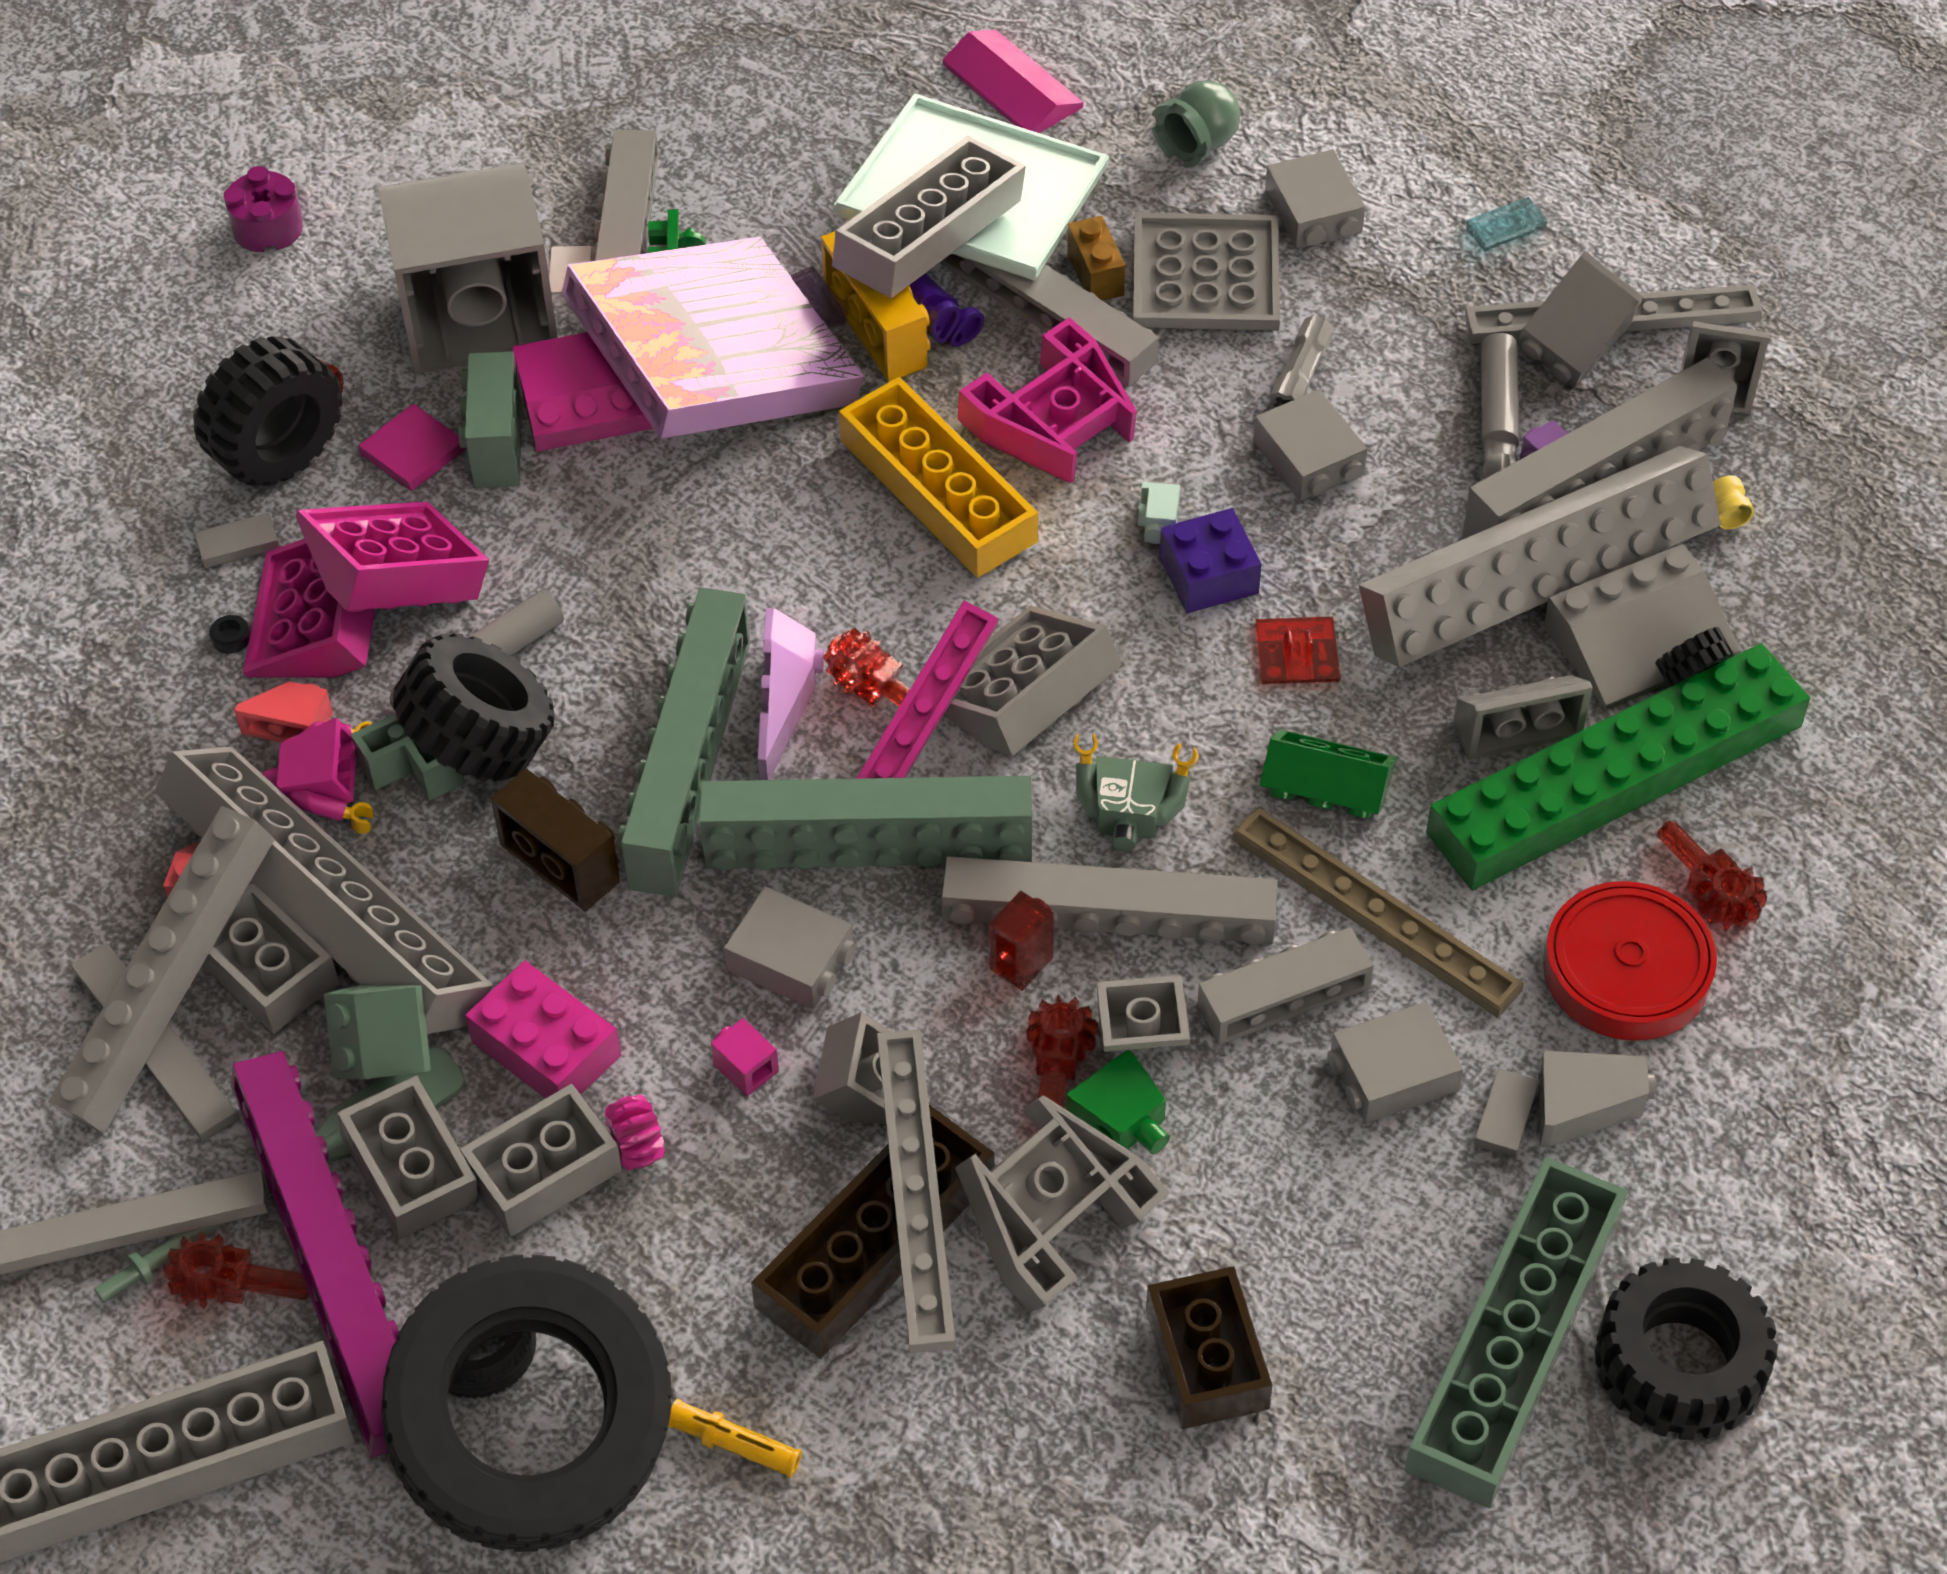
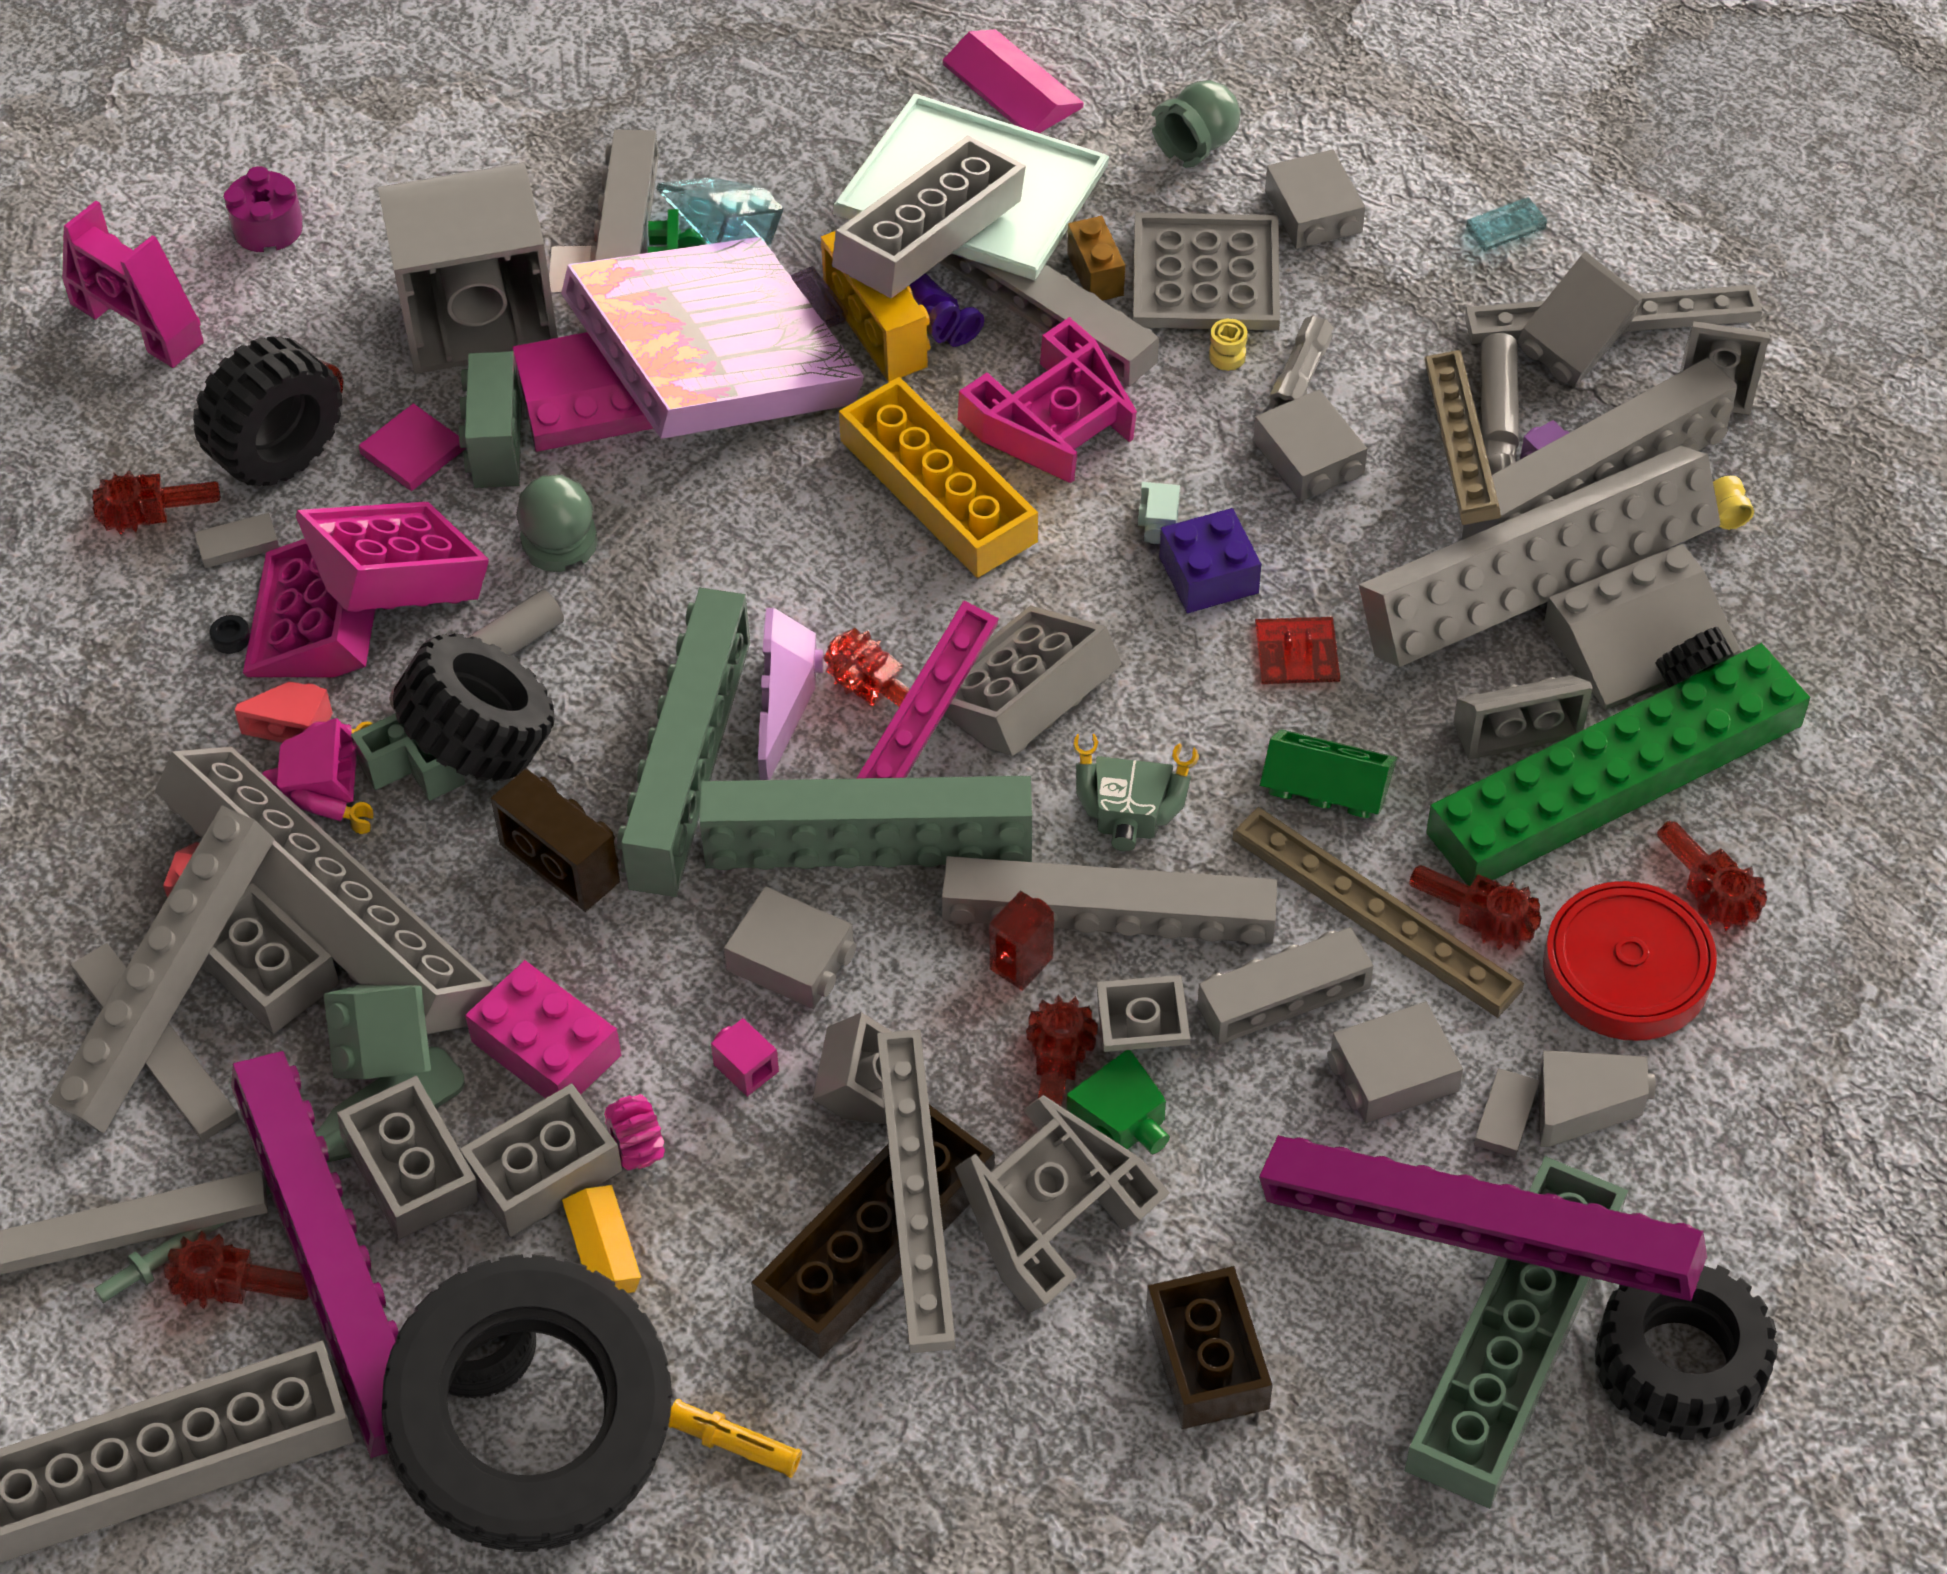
(134, 283): none -> dark pink wedge
(143, 500): none -> clear red gear
(556, 523): none -> sand green tile
(602, 1236): none -> yellow piece
(724, 208): none -> clear light blue slope
(1228, 344): none -> light yellow wheel
(1462, 438): none -> dark tan tile
(1484, 904): none -> clear red gear
(1486, 1217): none -> magenta brick

